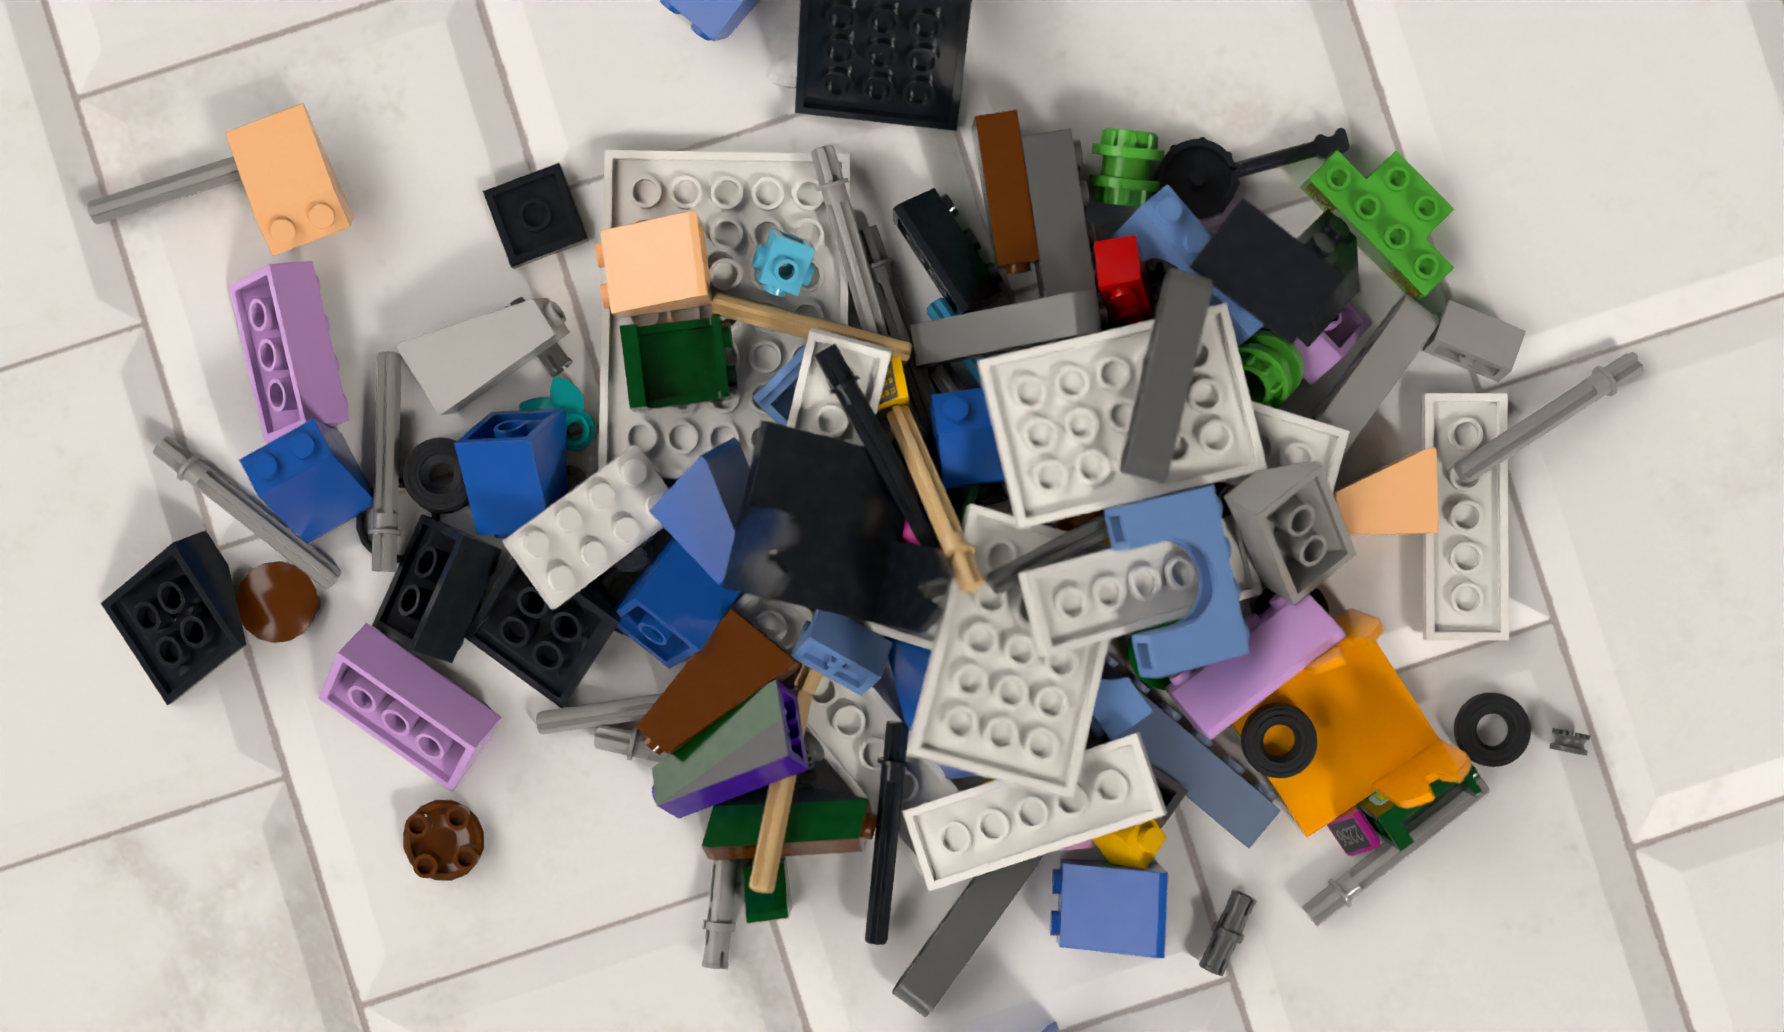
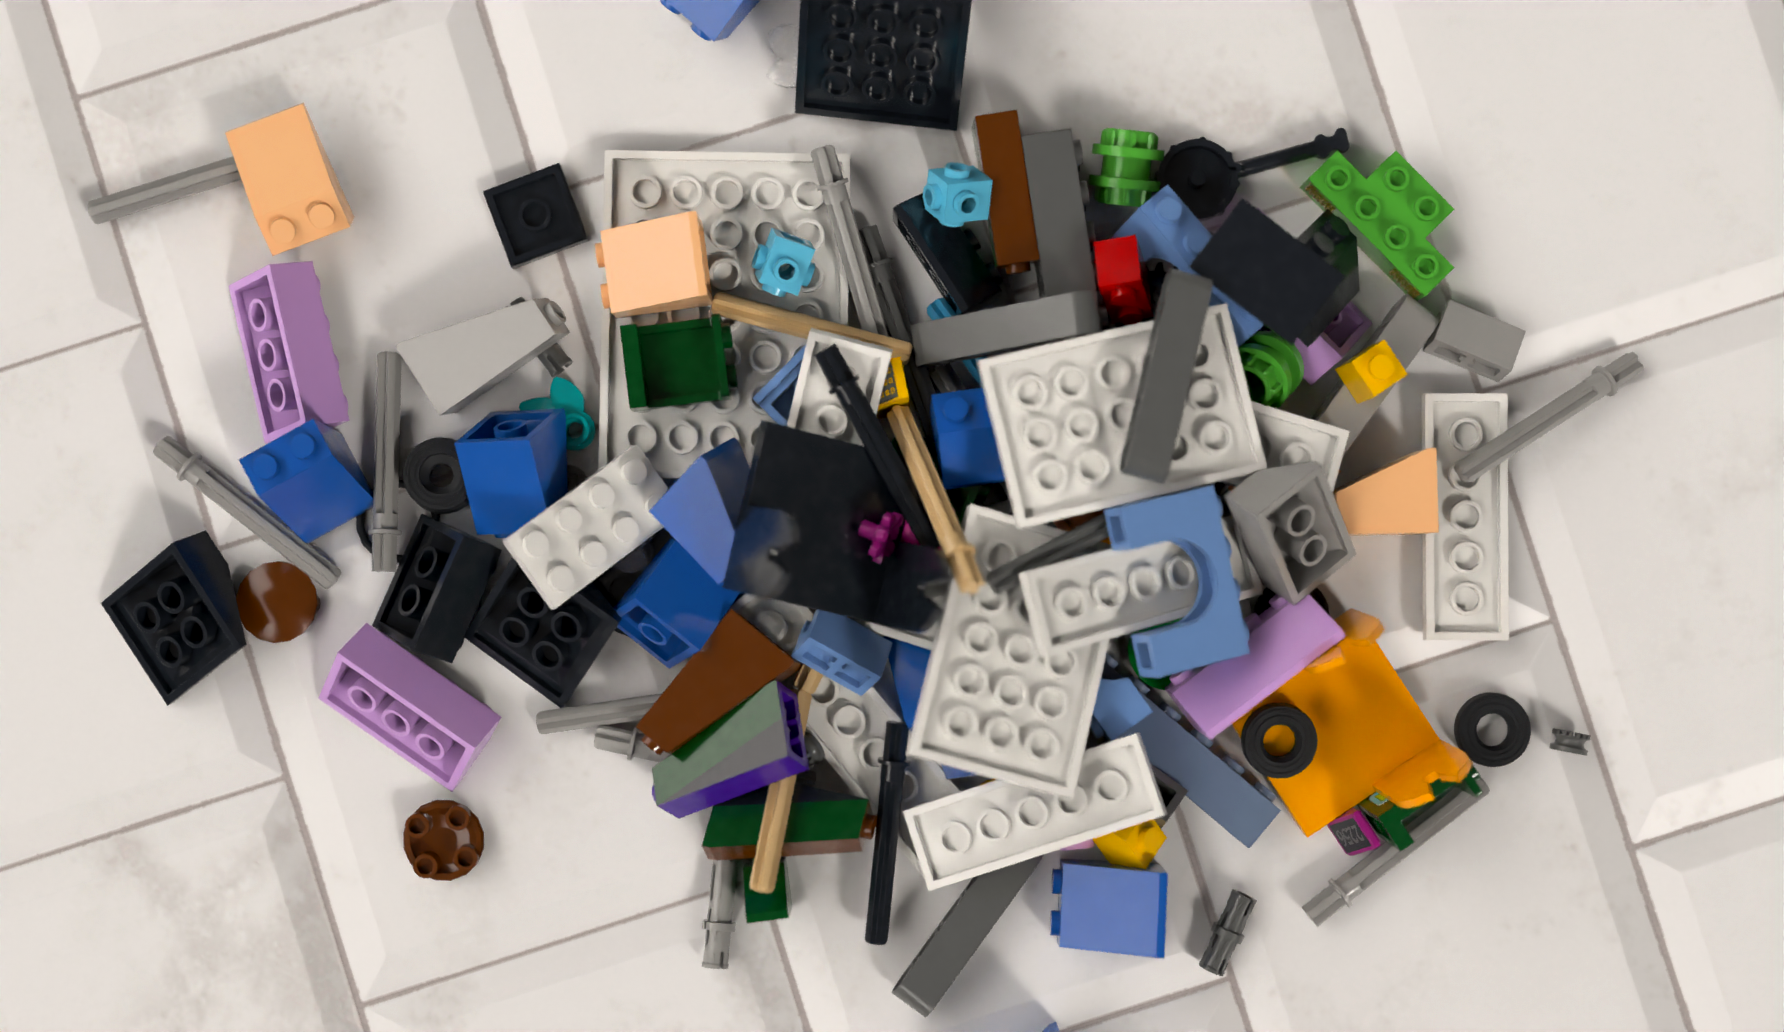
(882, 535): none -> magenta plant
(957, 194): none -> medium azure brick
(1371, 371): none -> yellow brick

